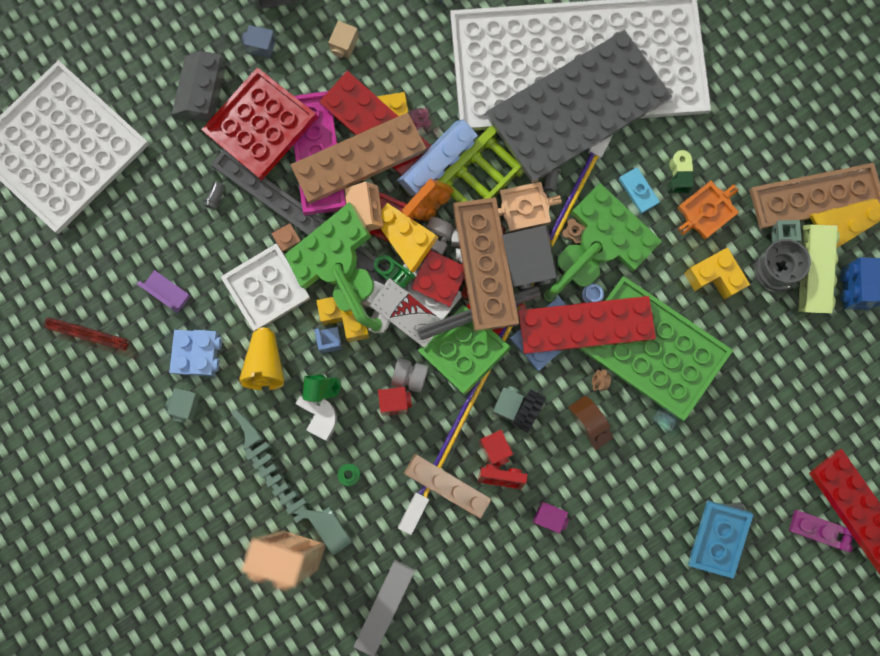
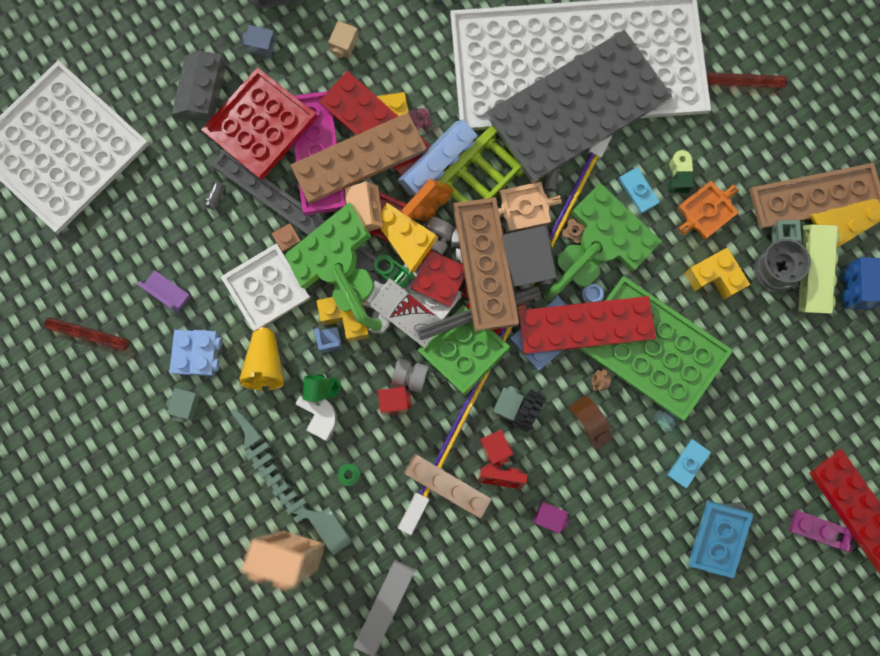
(688, 463): none -> medium azure plate
(746, 80): none -> clear red axle

